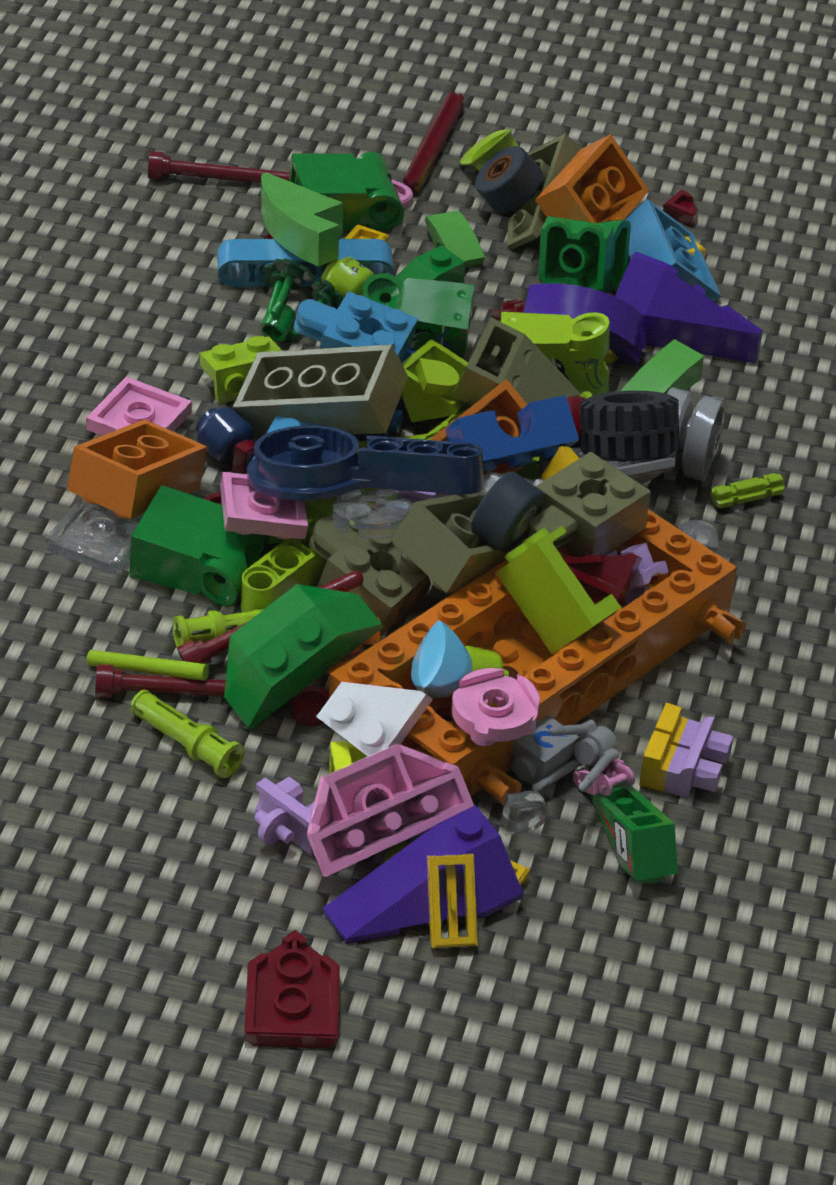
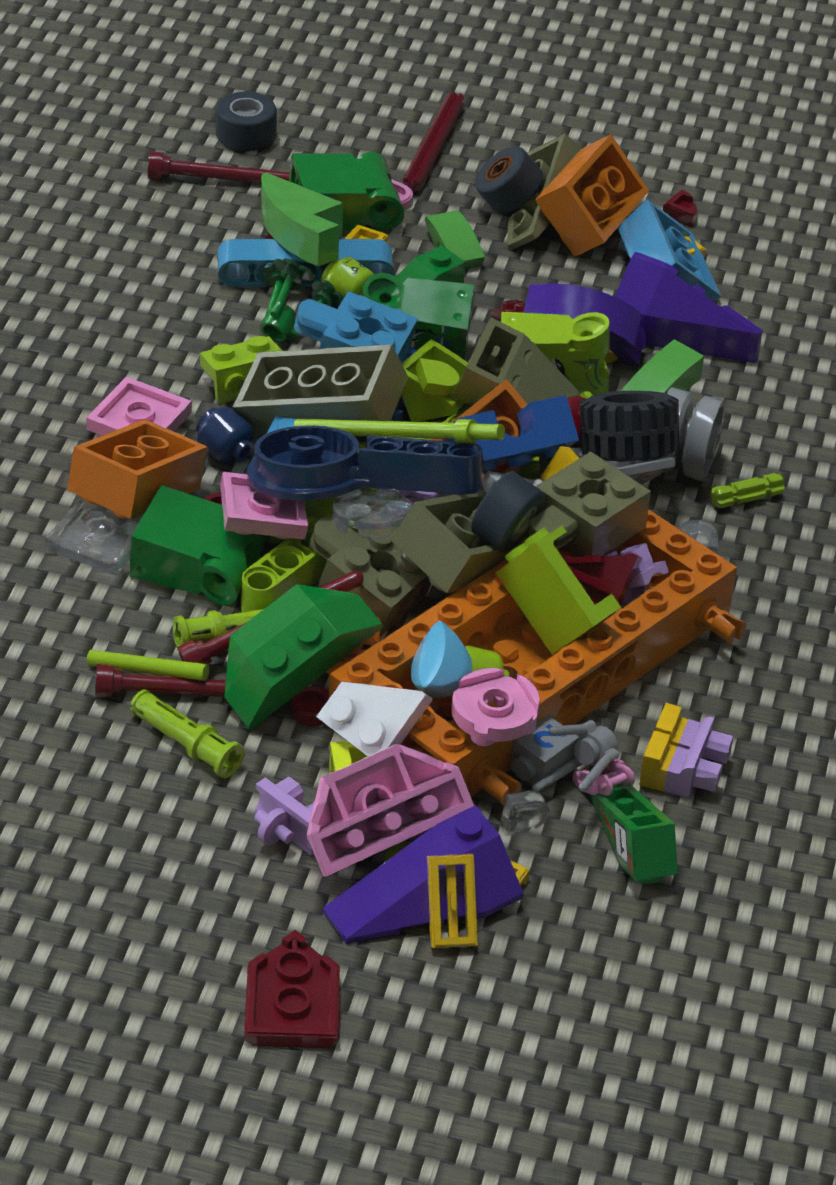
(243, 456): dark red tile -> none
(246, 121): none -> black wheel
(462, 431): none -> lime bar
(488, 147): lime piece -> none
(584, 253): green piece -> none

